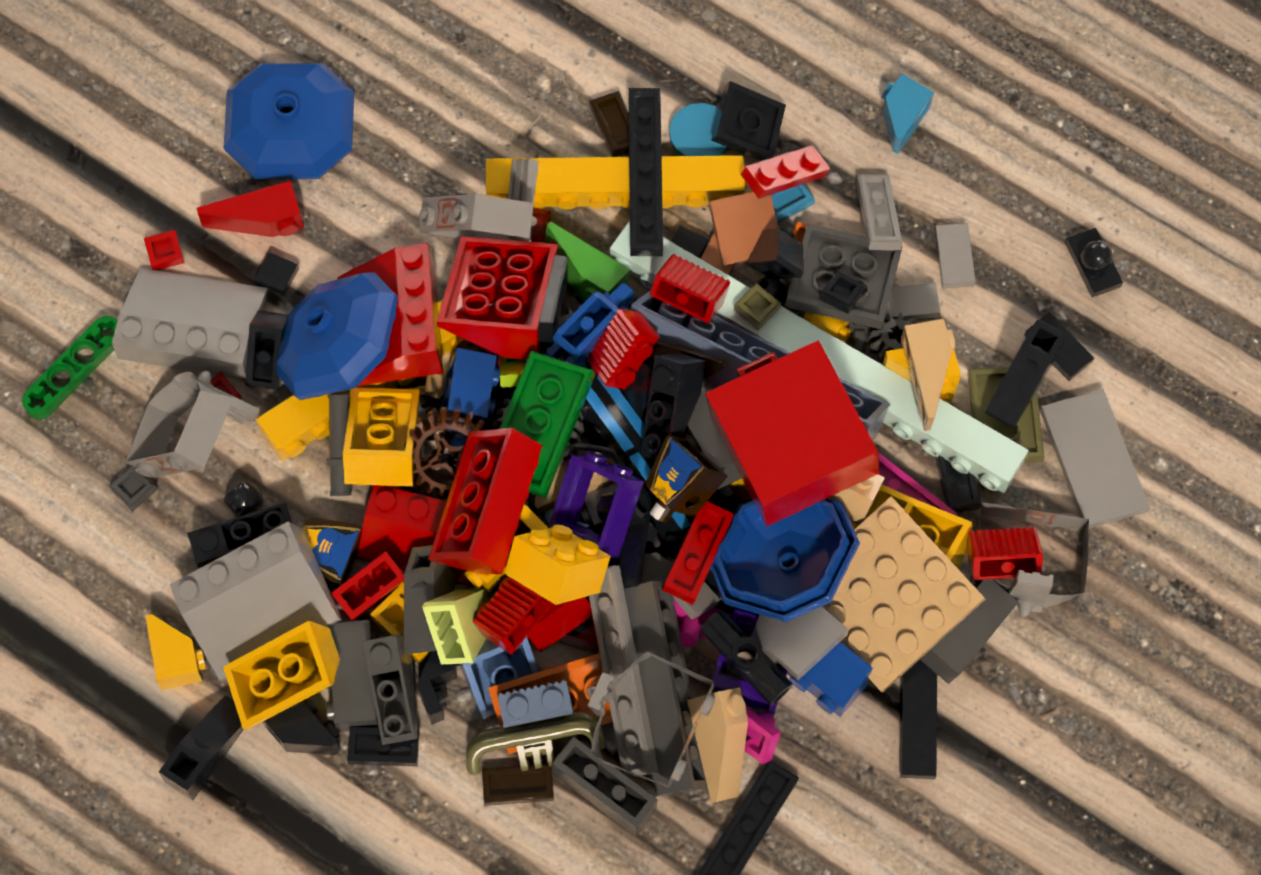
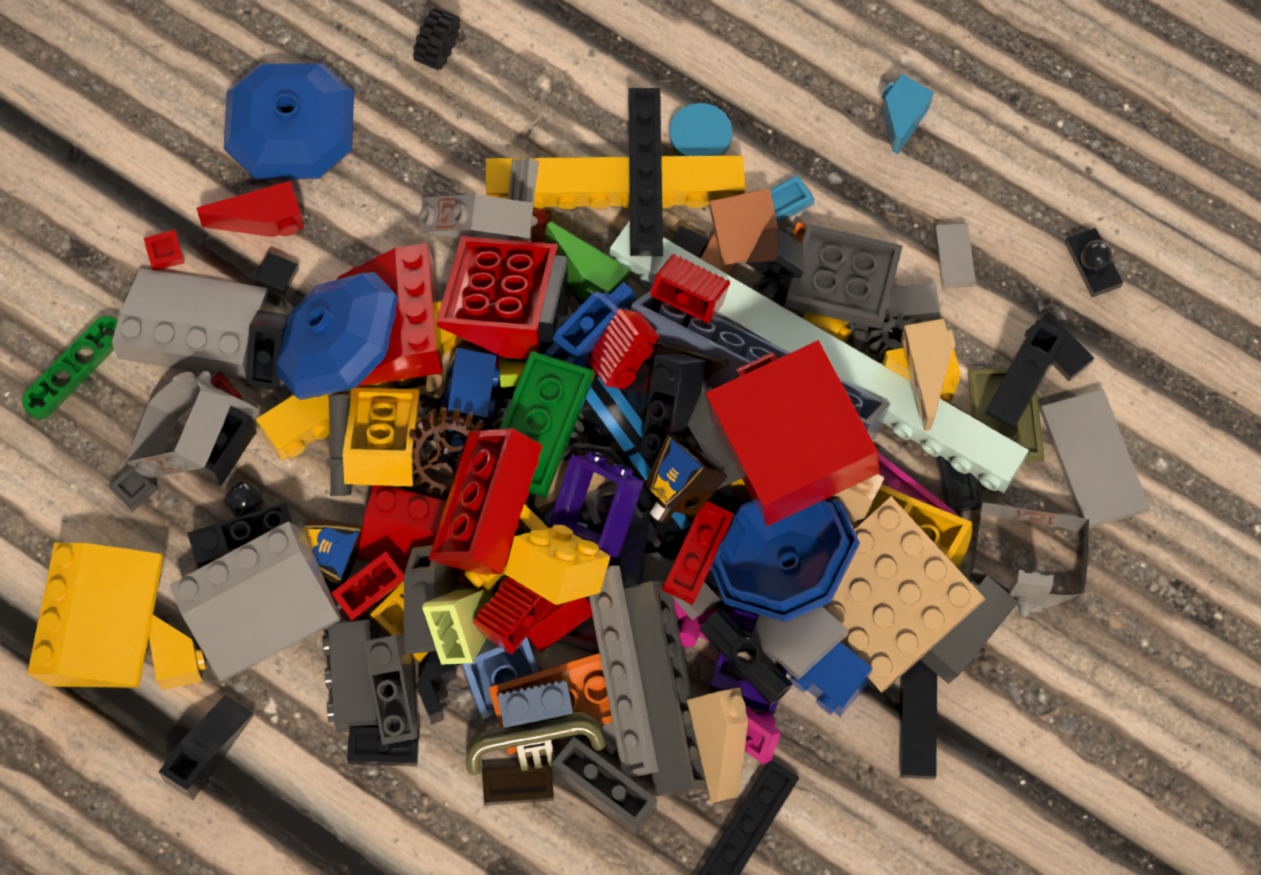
(95, 616): none -> yellow slope
(230, 444): none -> black brick
(282, 672): yellow slope -> none
(302, 732): black slope -> none
(436, 38): none -> black tyre
(602, 694): light grey piece -> none
(613, 122): dark brown tile -> none
(748, 122): black plate -> none
(757, 306): olive tile -> none
(785, 171): plate -> none
(842, 292): black tile -> none
(878, 212): light grey tile -> none
(1004, 553): red brick -> none

